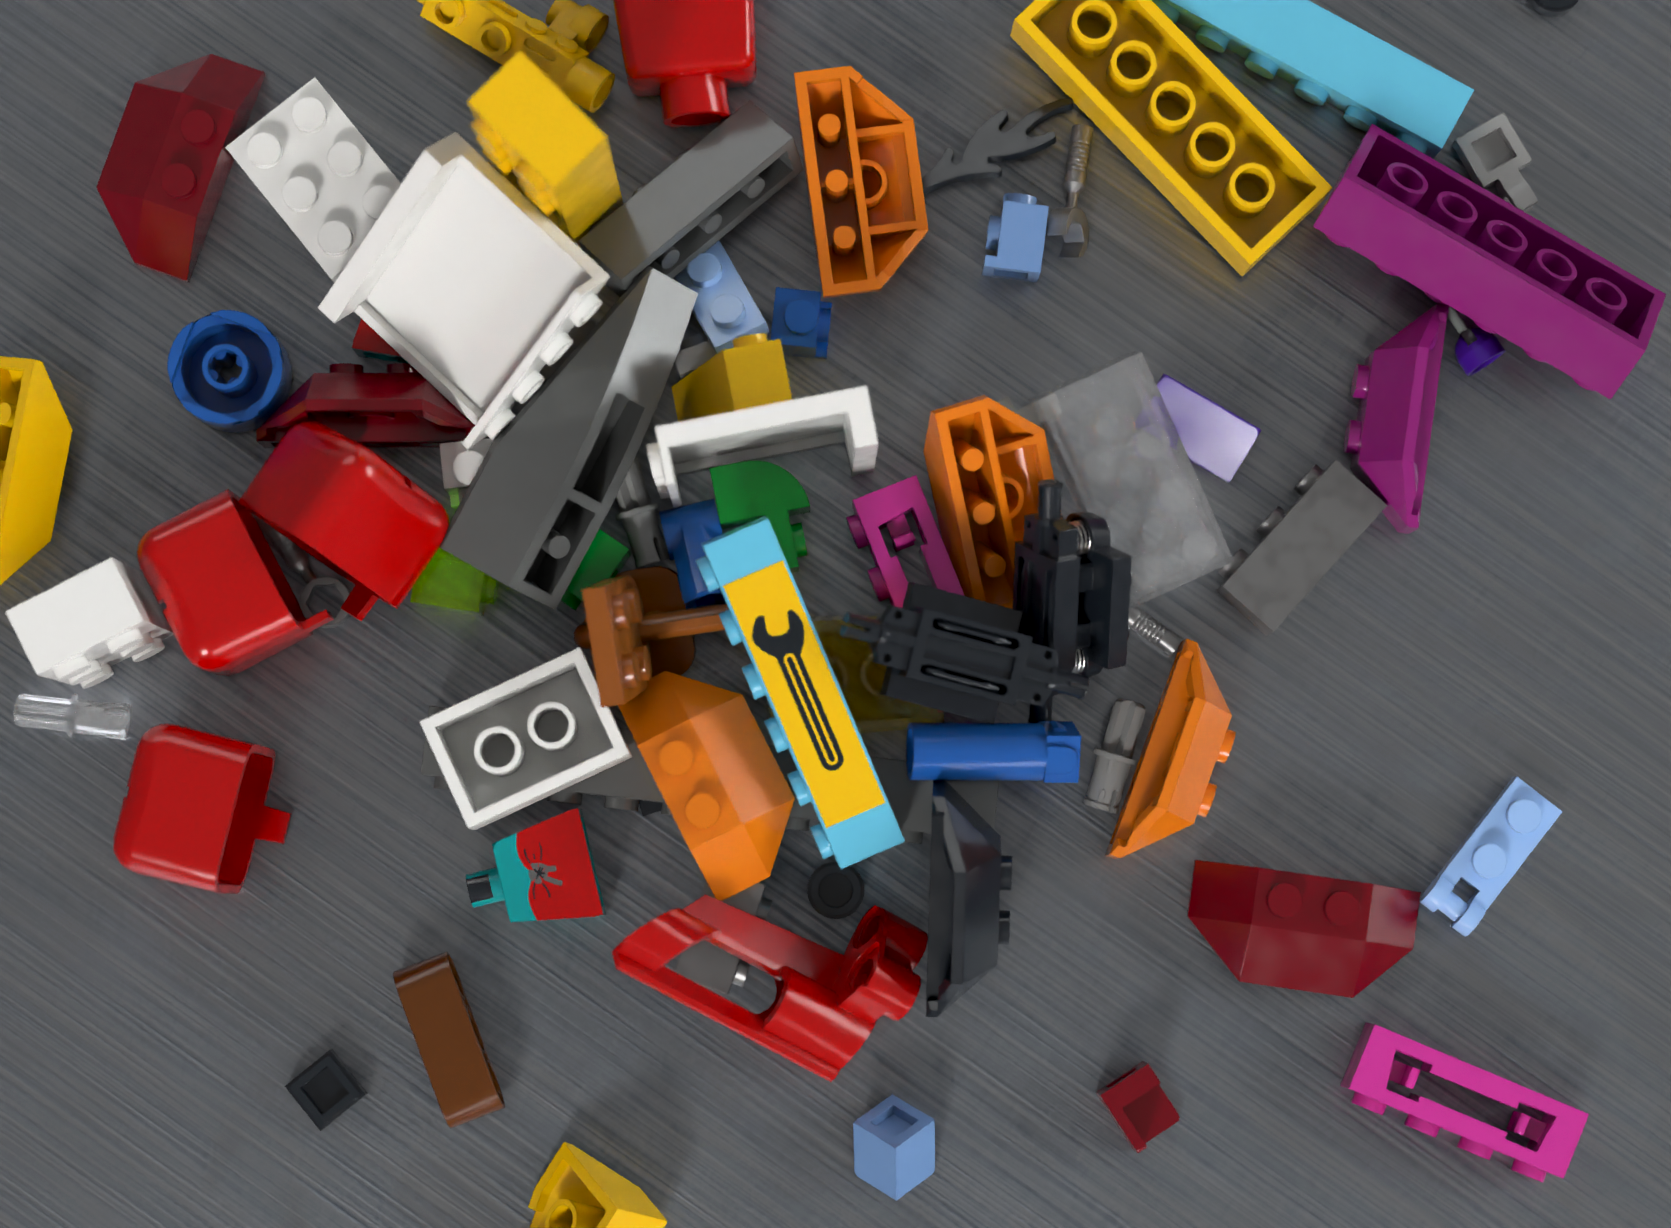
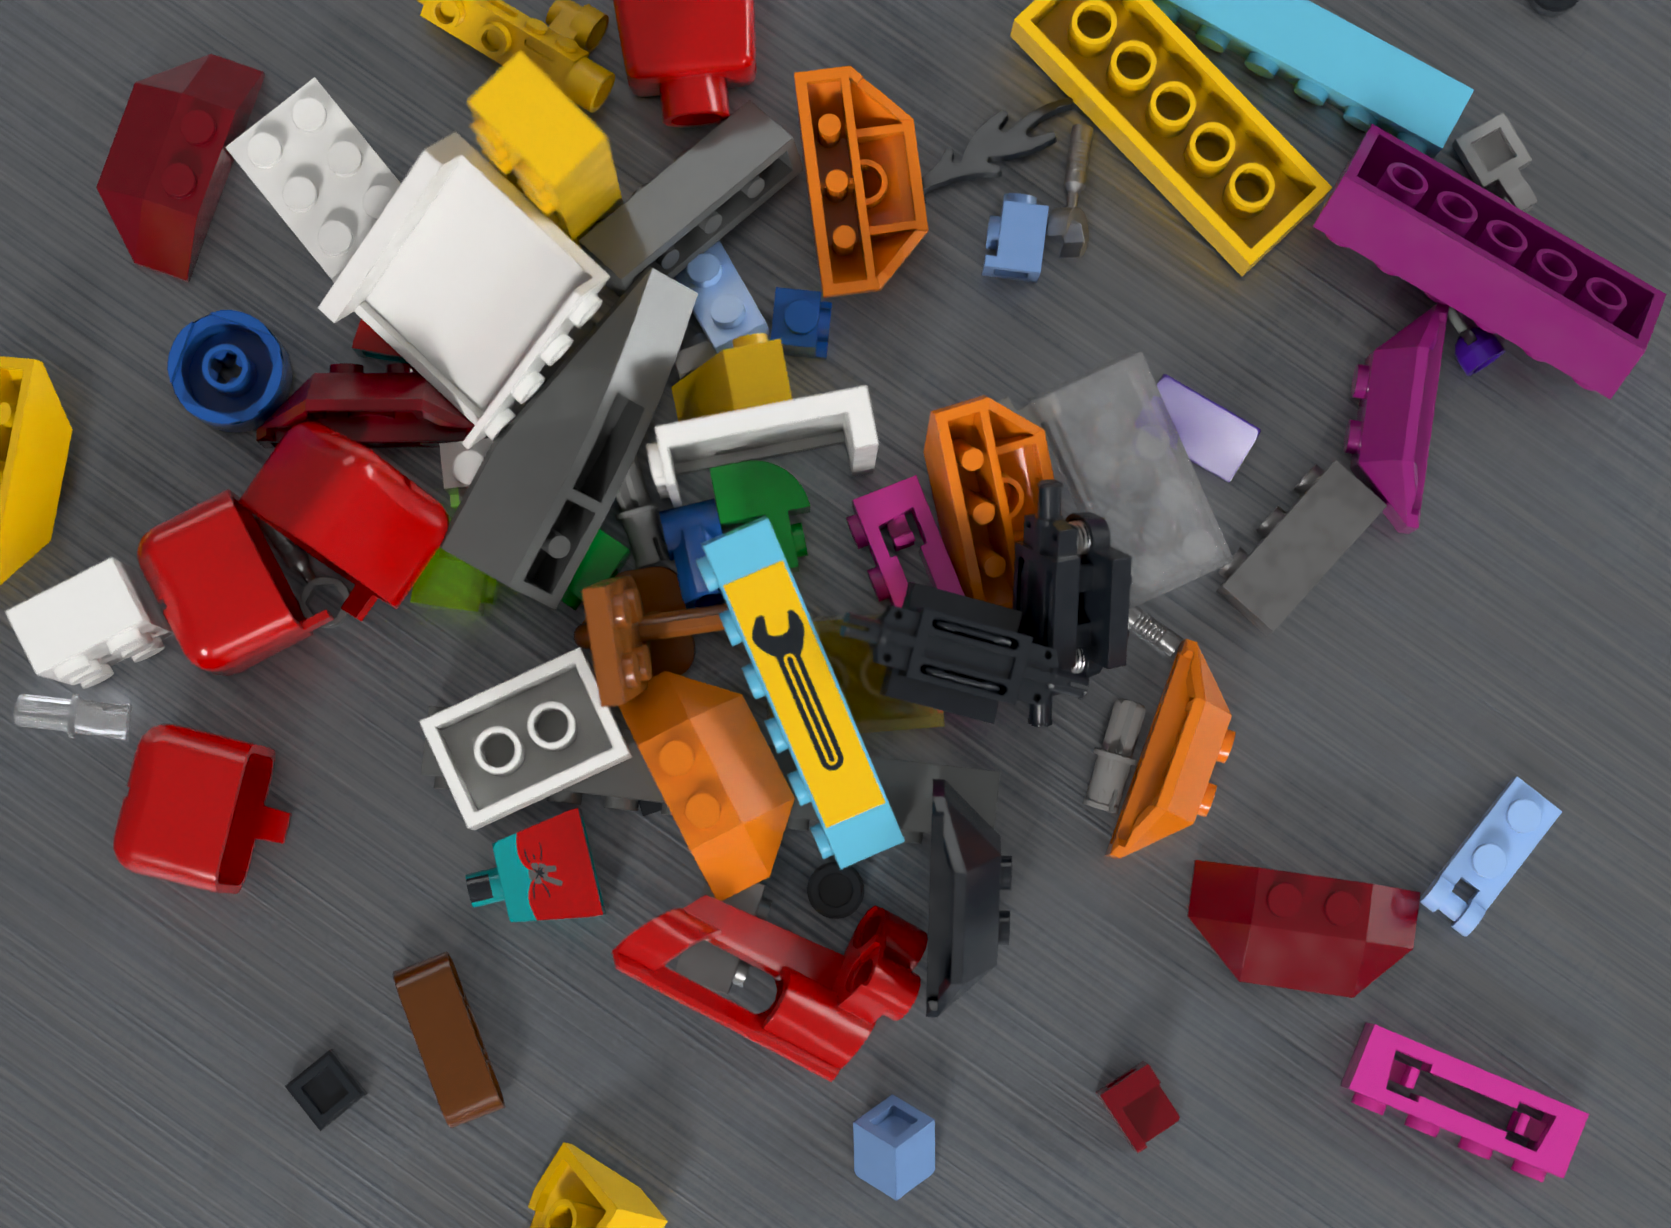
(994, 751): blue piece -> none

